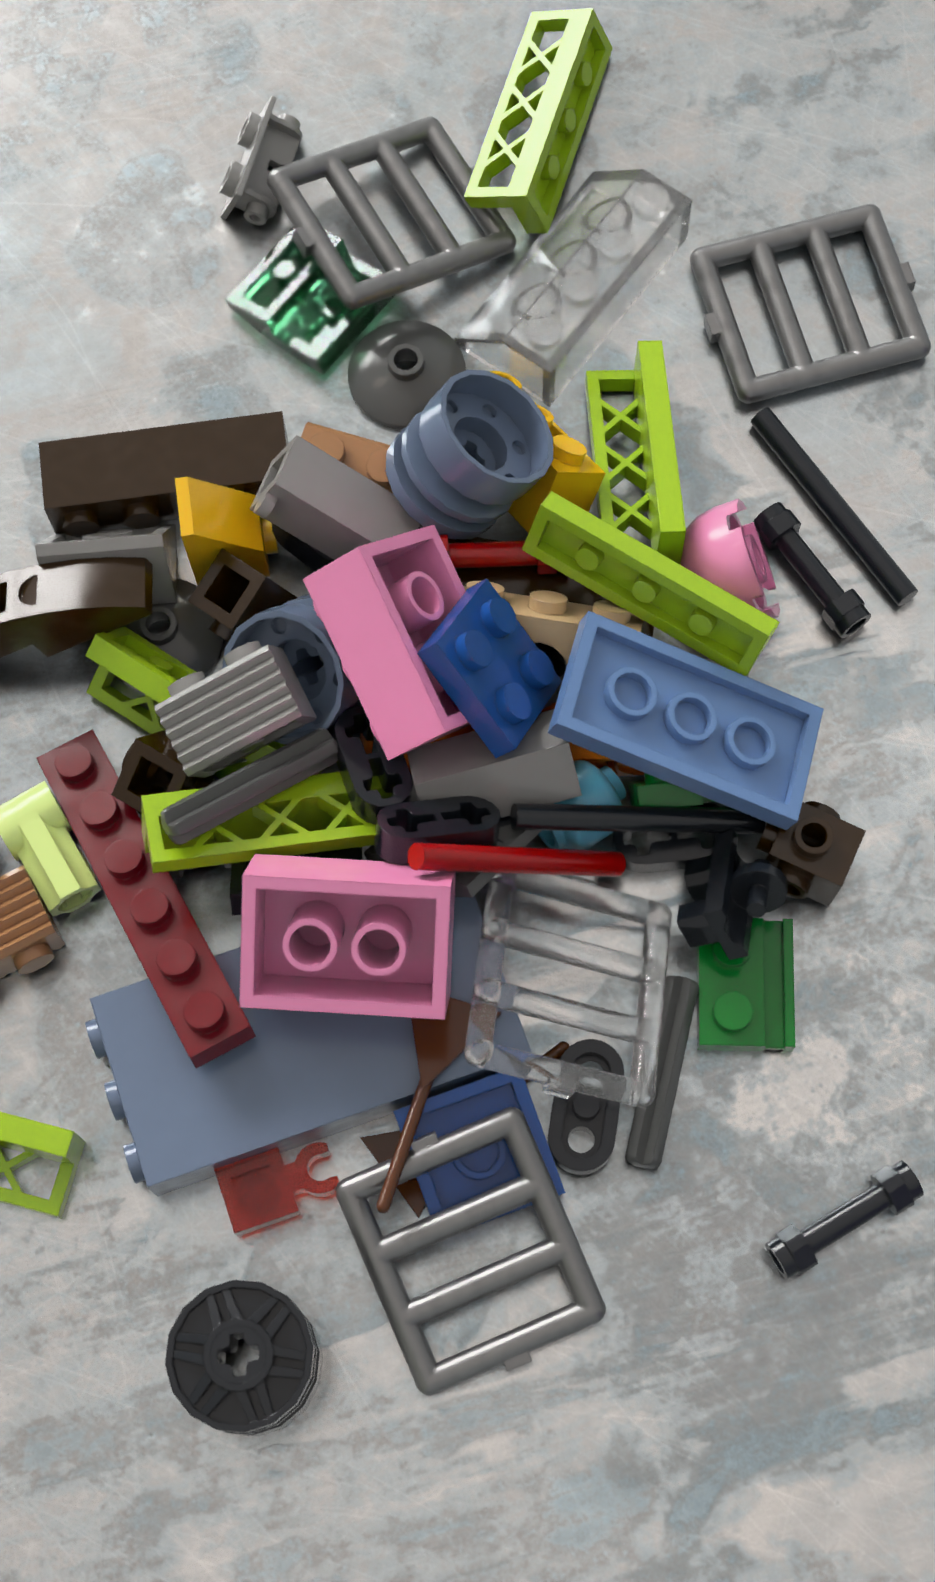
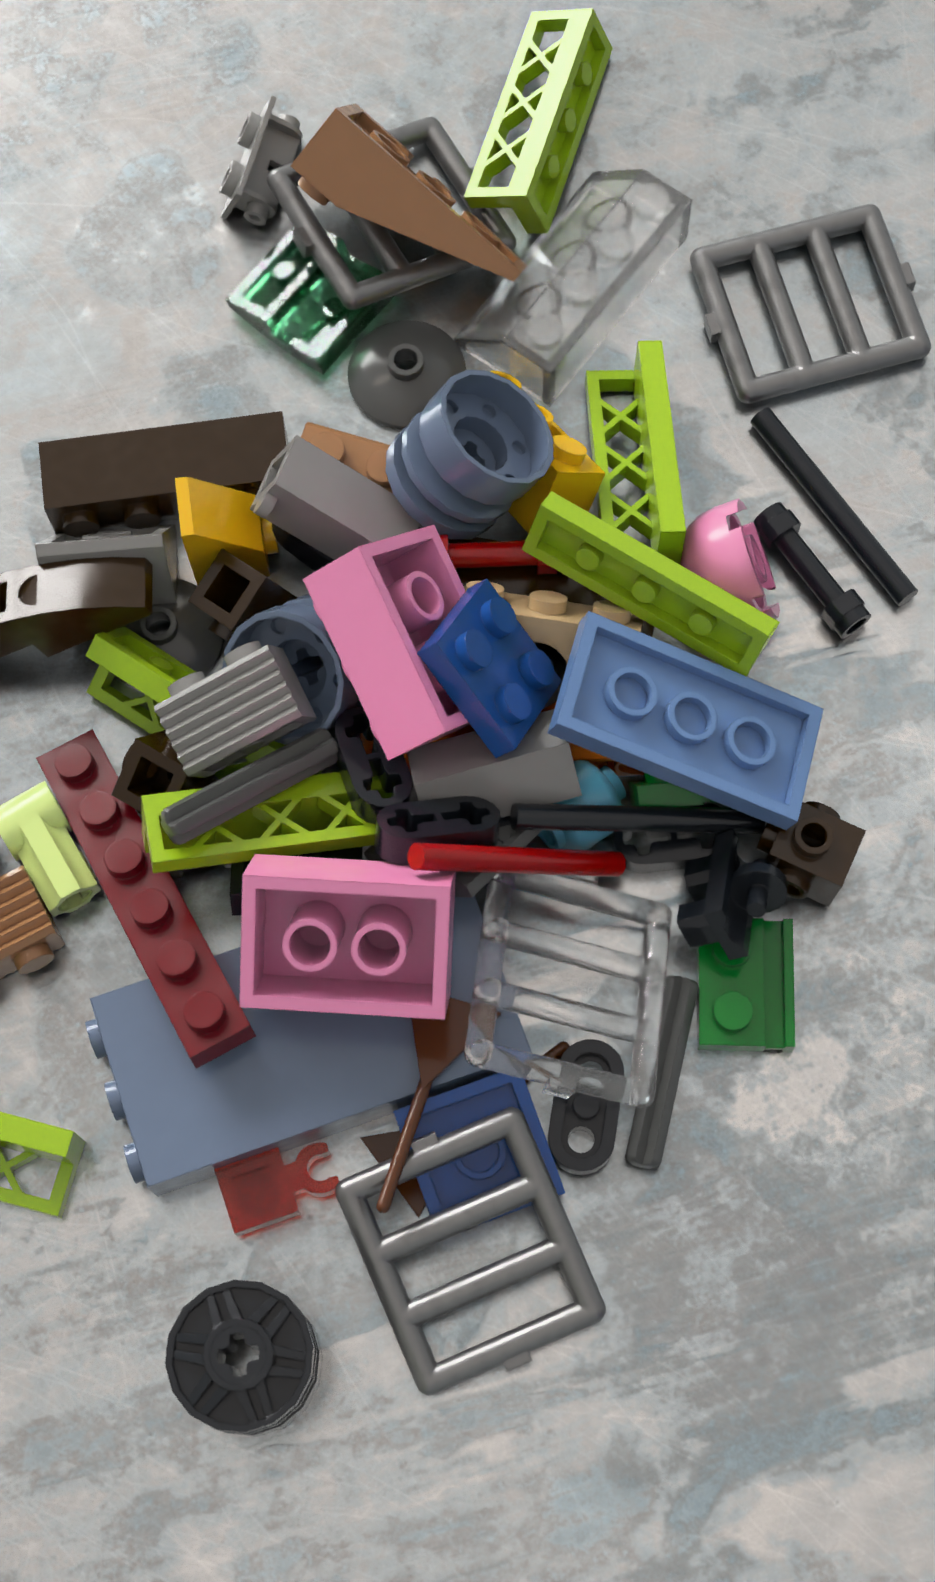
(368, 175): none -> medium nougat wedge
(893, 1189): black bar -> none

